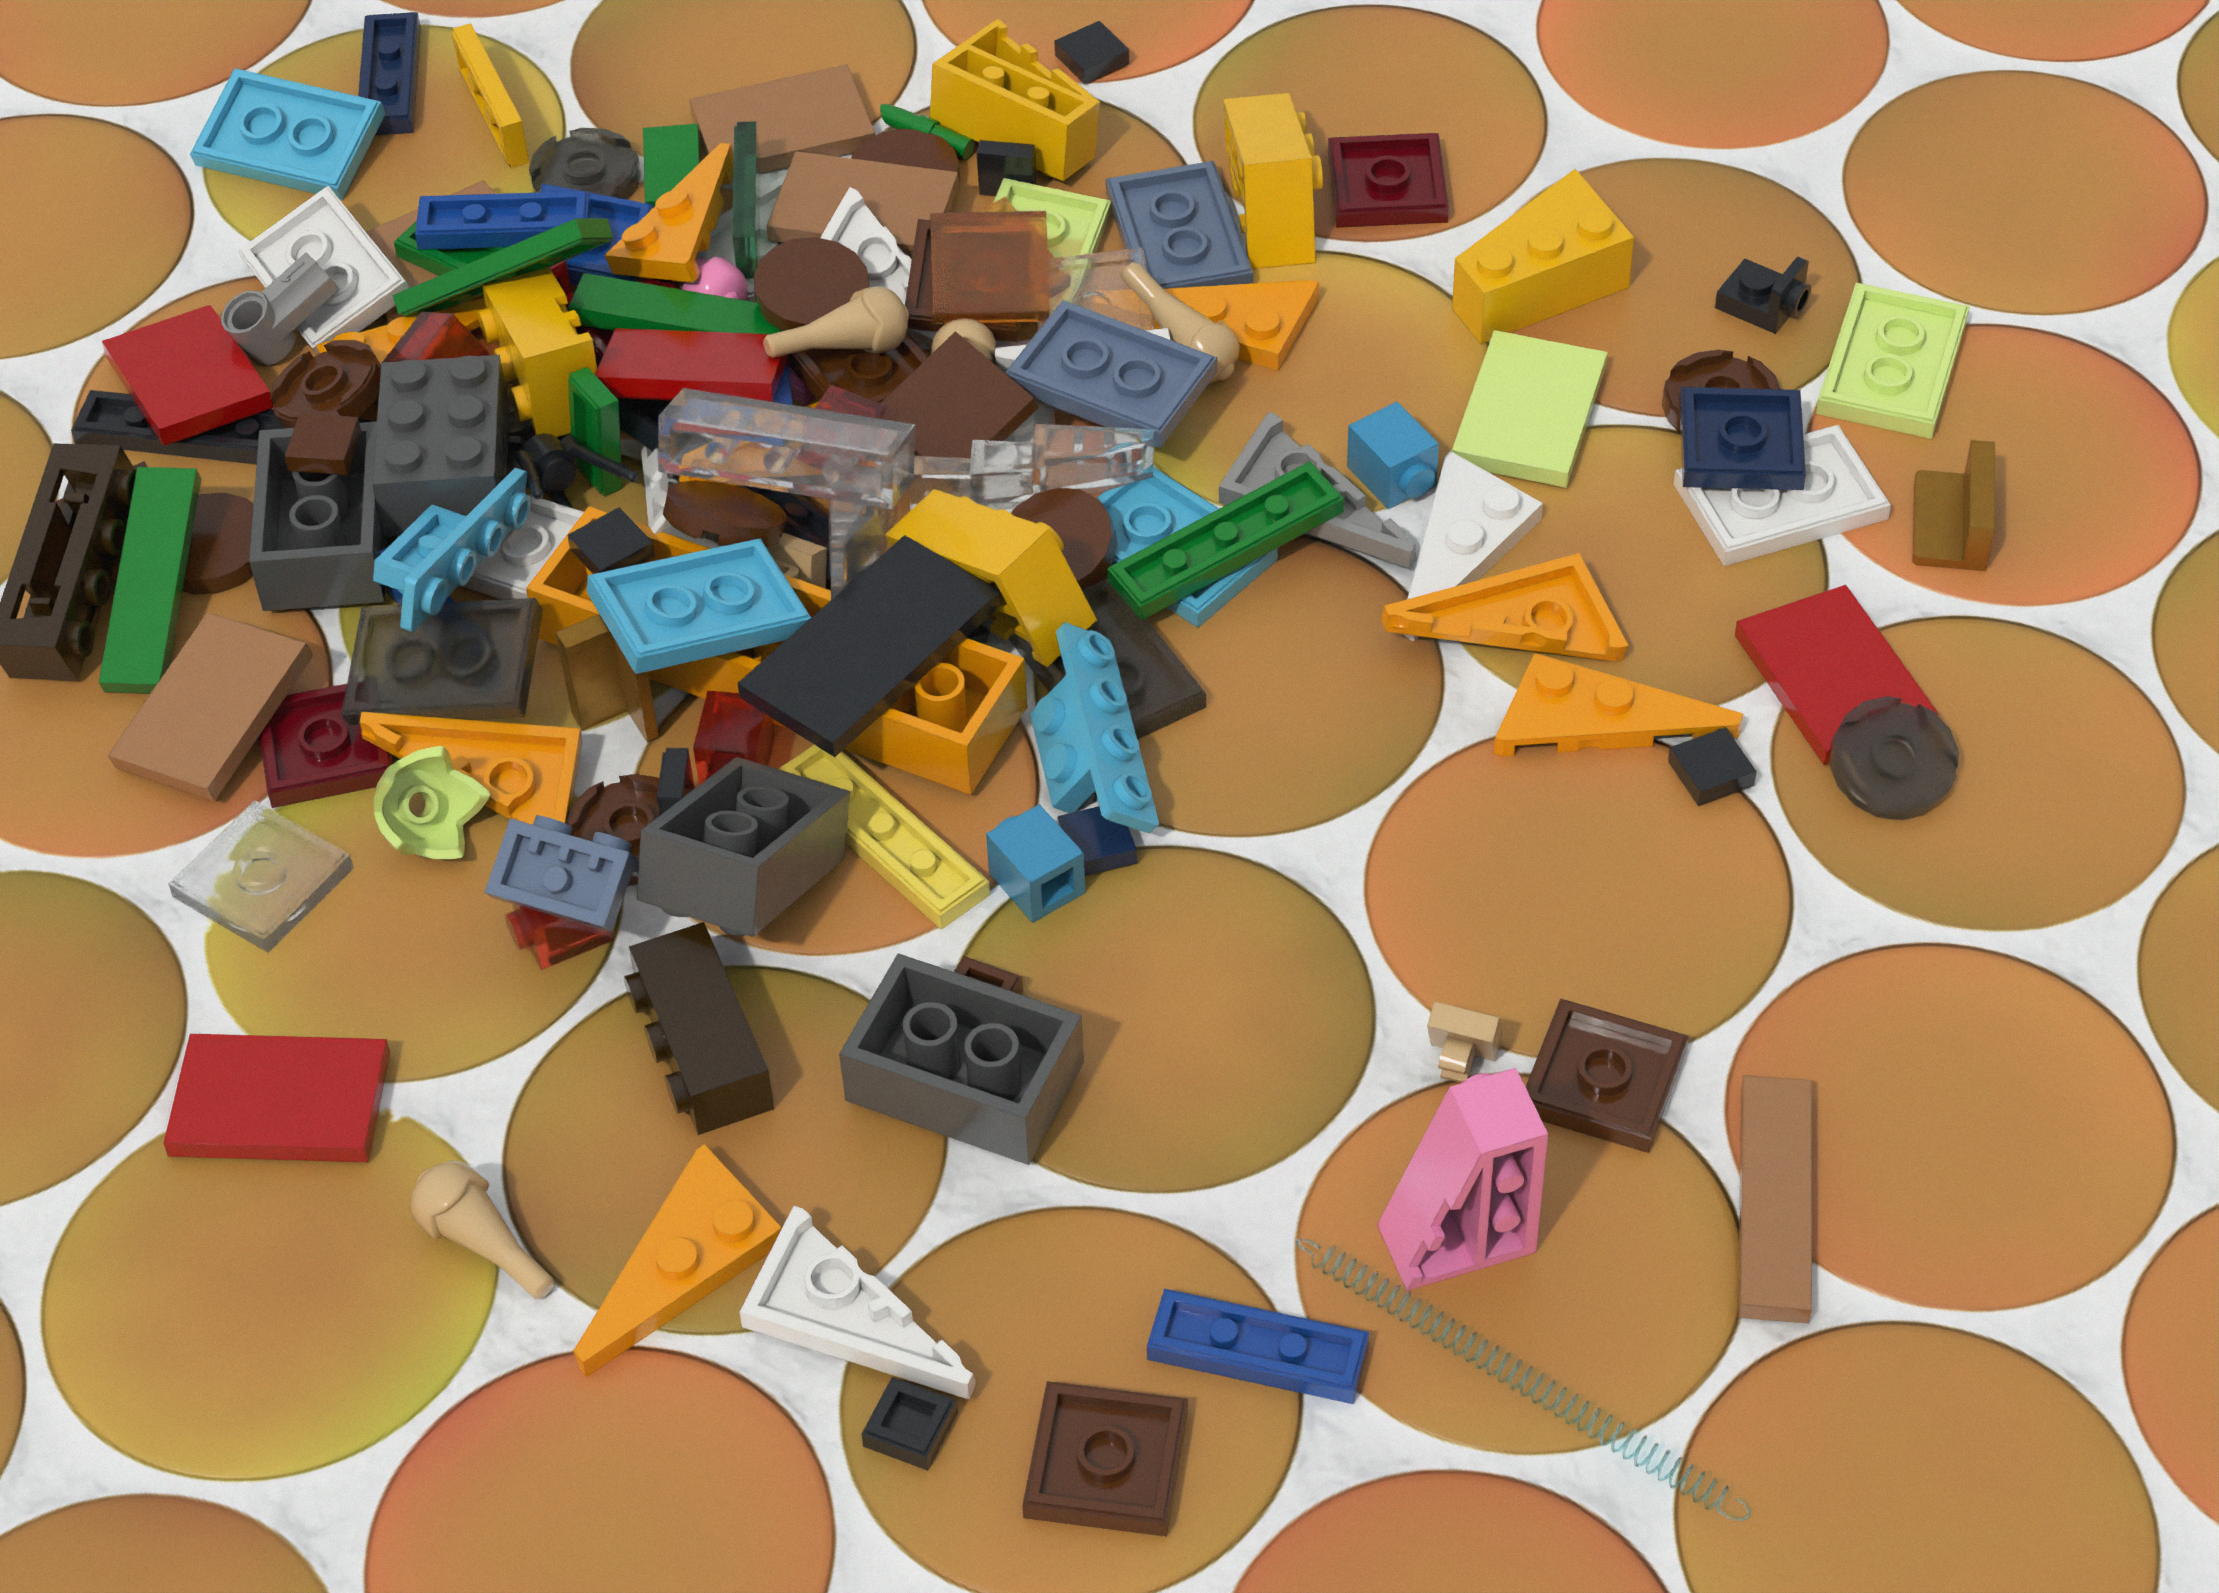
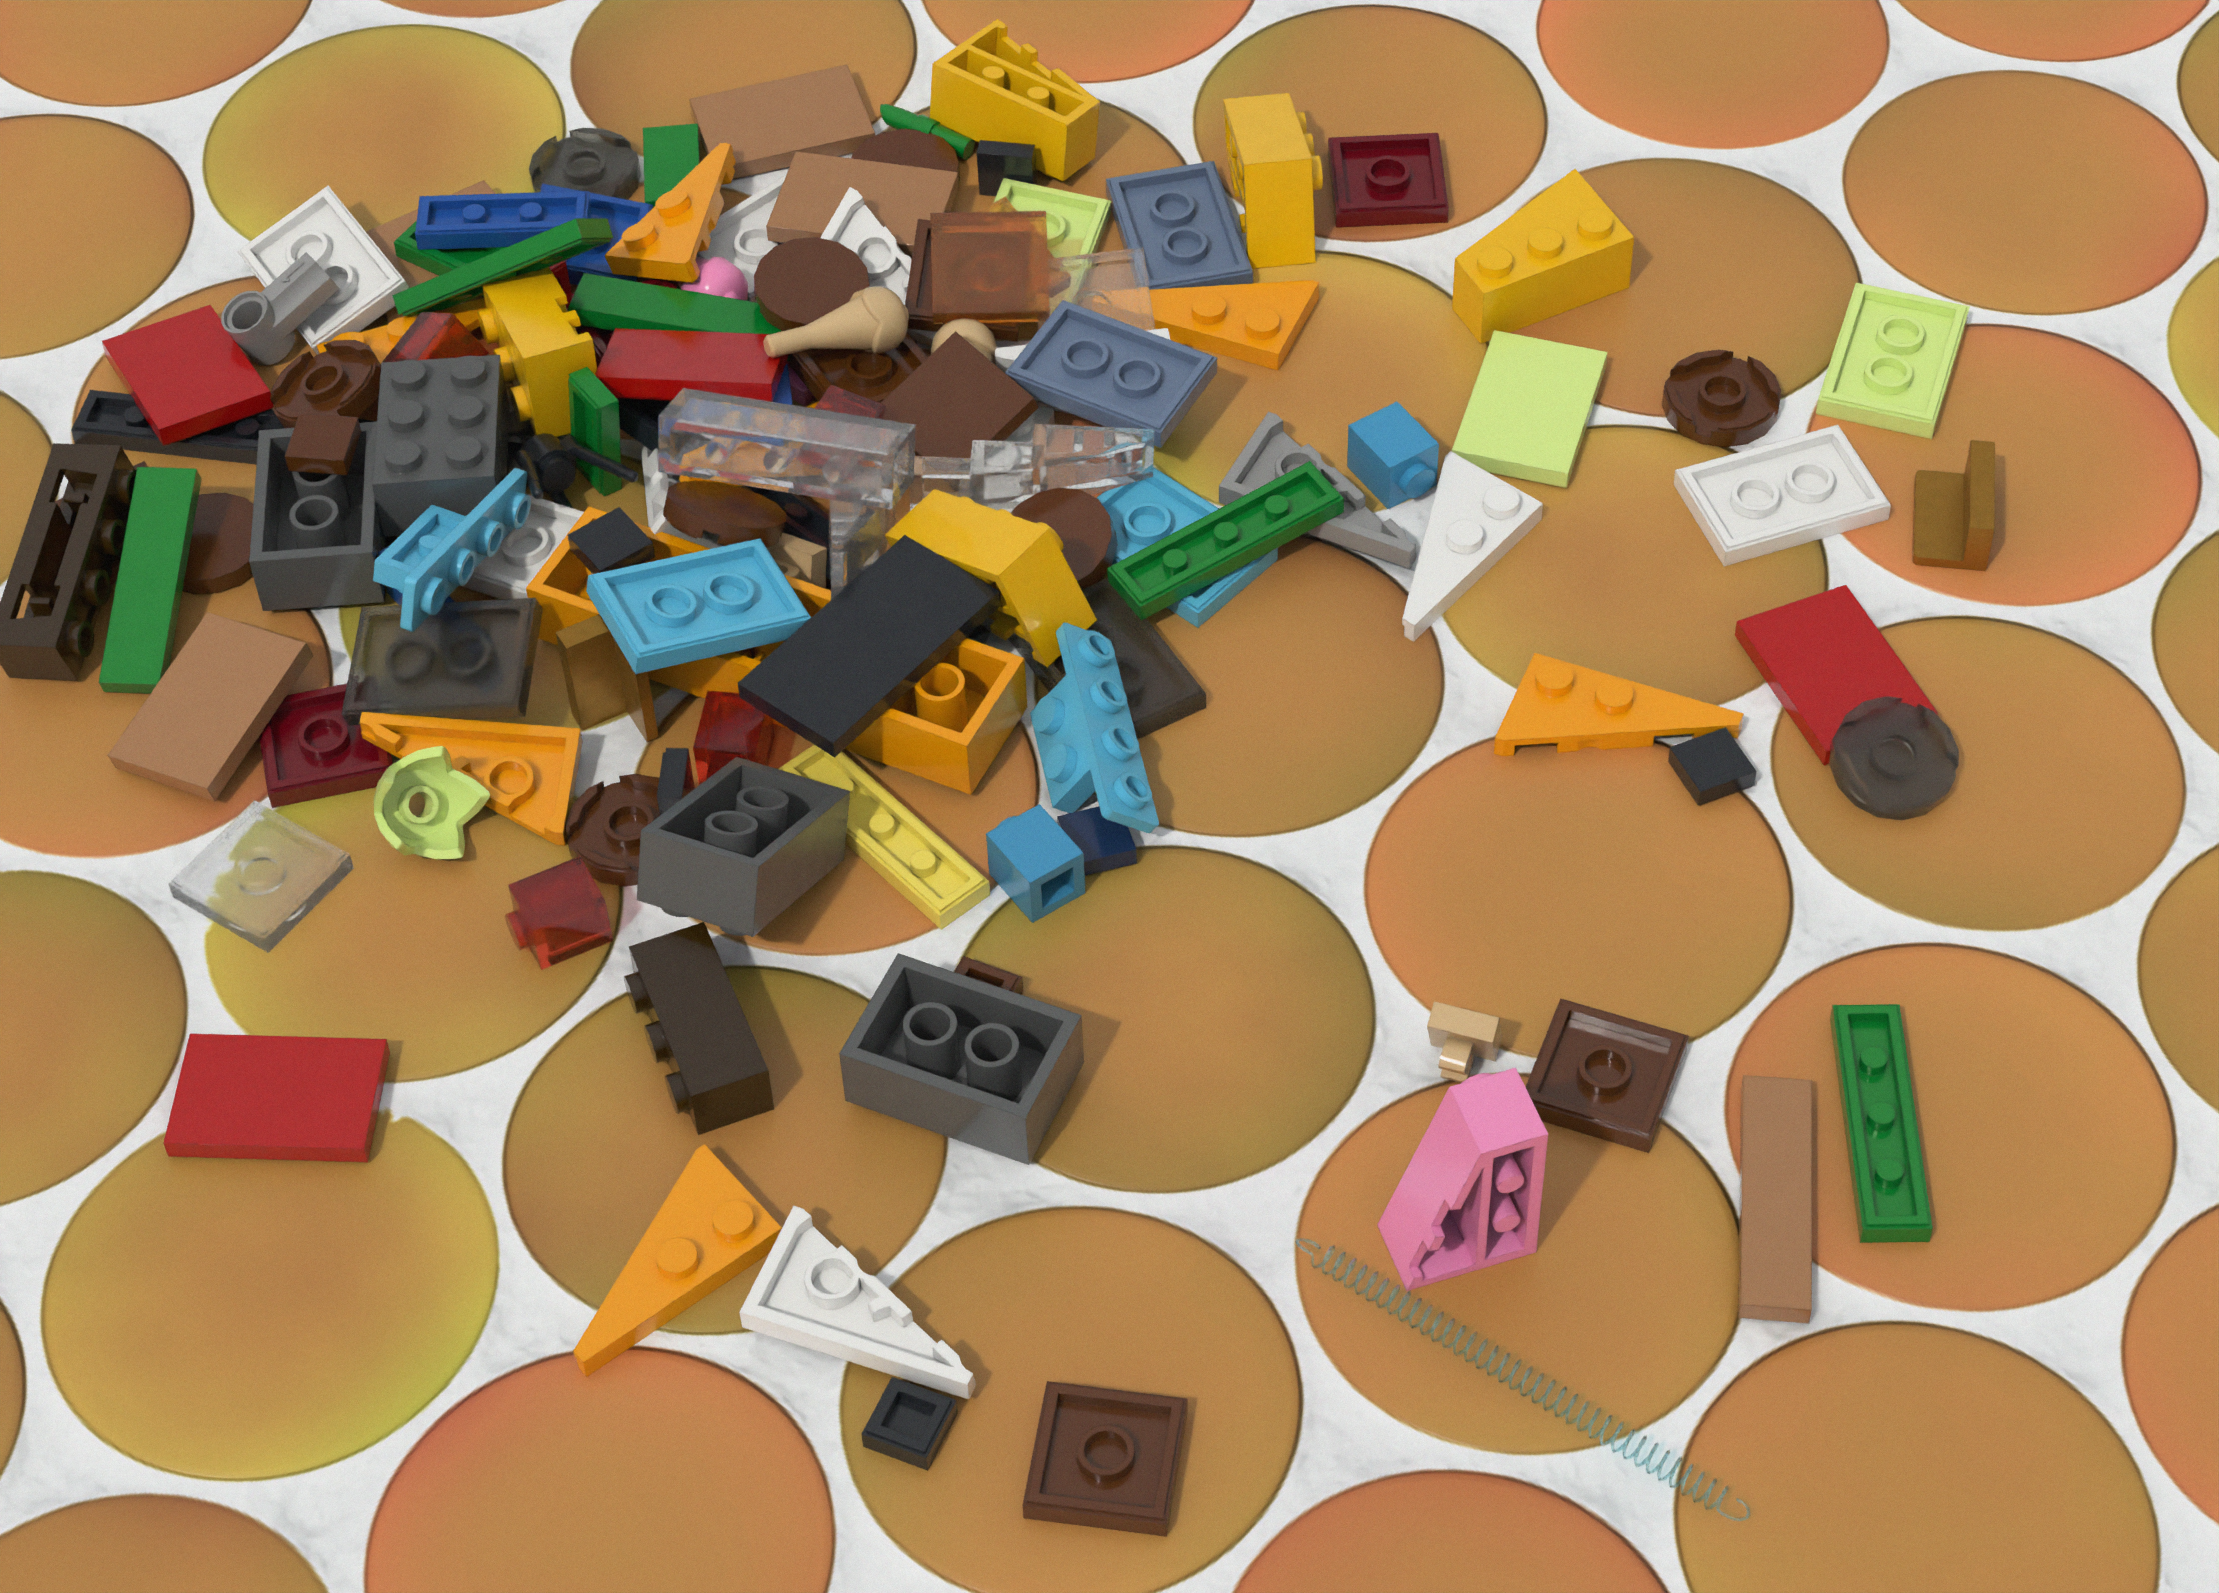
(287, 133): medium azure tile -> none
(391, 68): dark blue tile -> none
(454, 1204): tan piece -> none
(490, 95): yellow tile -> none
(562, 873): sand blue bracket -> none
(746, 198): clear green tile -> none
(1091, 52): black tile -> none
(1184, 322): tan piece -> none
(1258, 1346): blue tile -> none
(1533, 609): light orange wing -> none
(1742, 438): dark blue tile -> none
(1765, 295): black bracket -> none
(1880, 1124): none -> green tile

